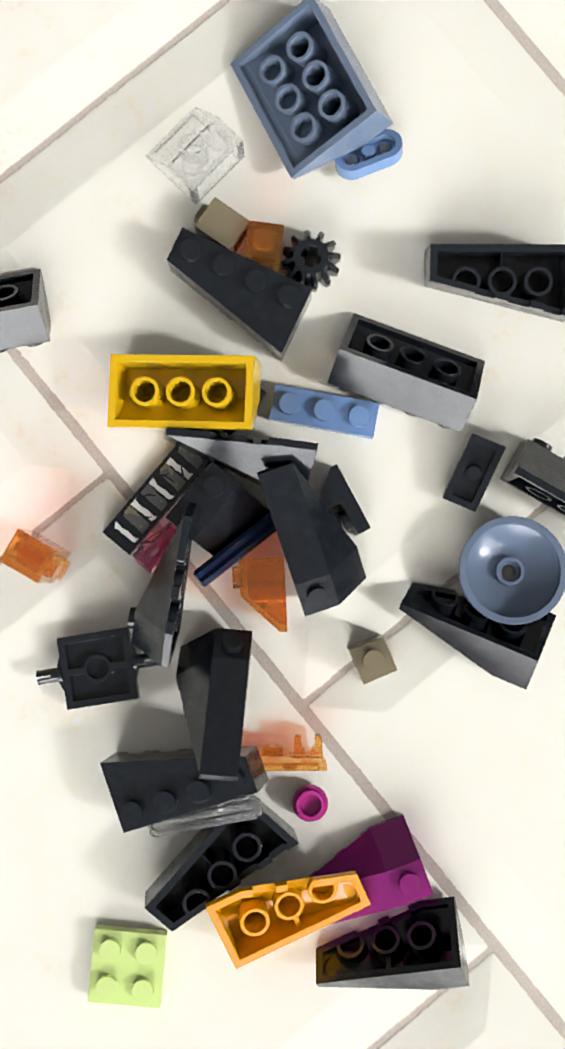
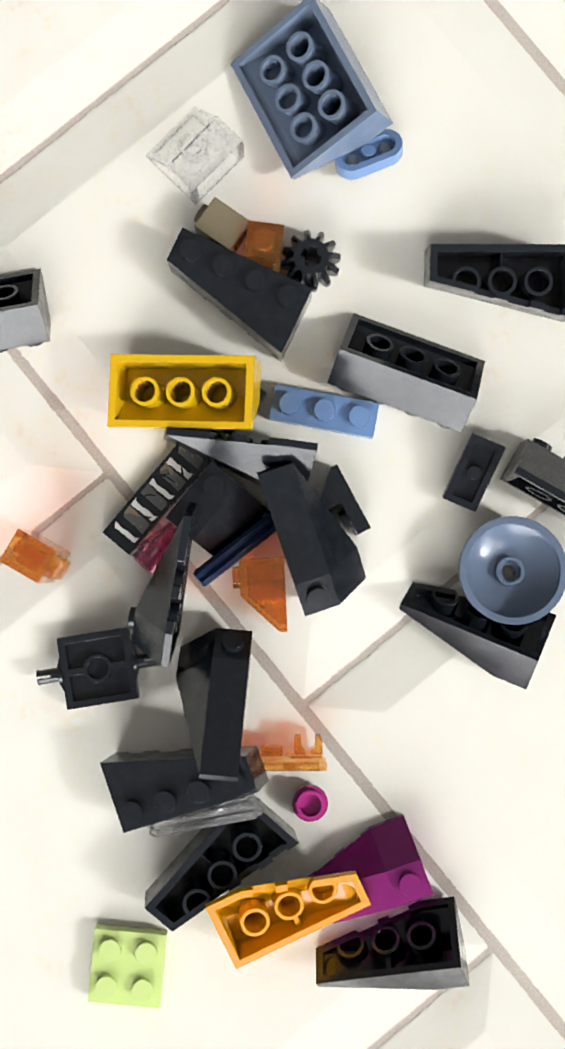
(372, 658): dark tan brick -> none

